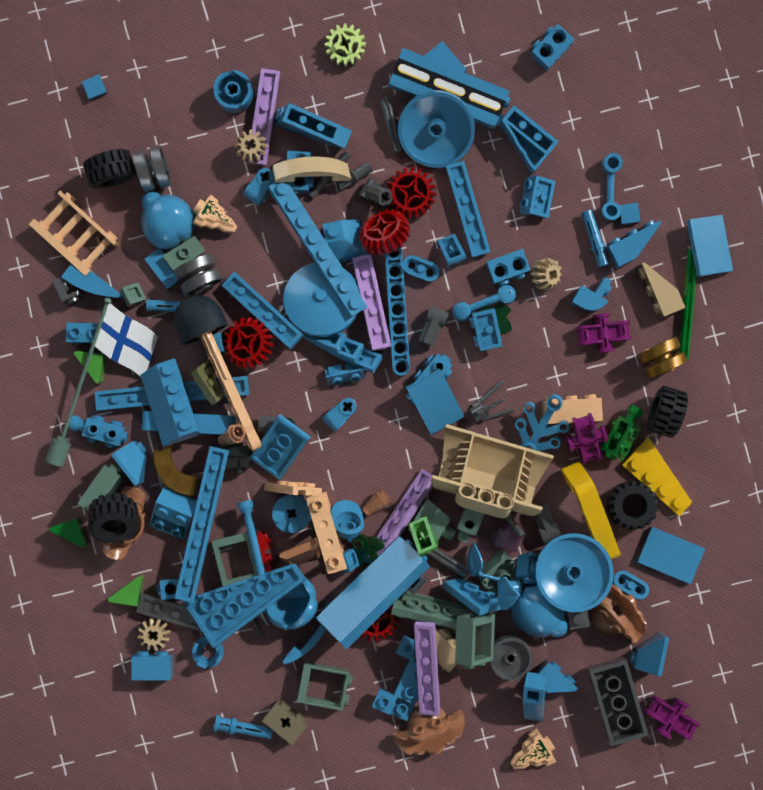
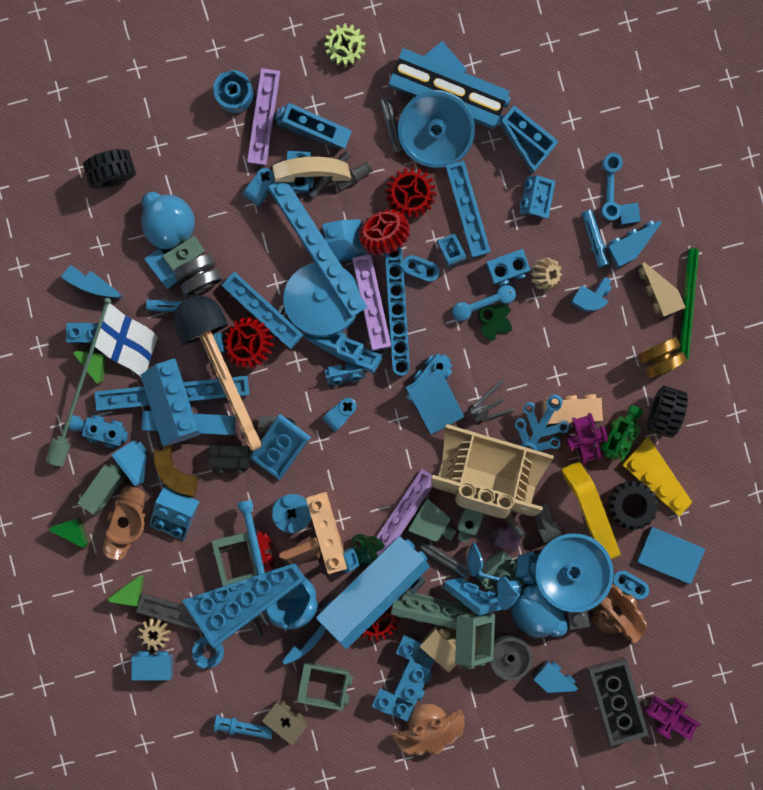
(56, 240): light nougat fence -> none
(63, 291): flat silver bracket -> none
(94, 87): dark azure tile -> none
(113, 518): black tyre -> none
(132, 294): sand green plate -> none
(150, 169): flat silver wheel -> none
(162, 588): dark azure brick -> none
(202, 524): dark azure plate -> none
(205, 377): olive plate -> none
(212, 216): light nougat rock -> none
(232, 435): nougat cone -> none
(253, 152): tan gear -> none
(293, 488): light nougat wing -> none
(347, 519): dark azure piece -> none
(375, 193): dark grey piece -> none
(378, 502): nougat cone -> none
(423, 536): bright green slope -> none
(427, 668): lavender plate -> none
(434, 322): dark grey piece -> none
(486, 329): dark azure bracket -> none
(534, 696): dark azure slope -> none
(534, 752): light nougat rock -> none
(554, 49): dark azure brick -> none
(603, 333): magenta axle -> none
(651, 654): dark azure slope -> none
(709, 245): dark azure tile -> none

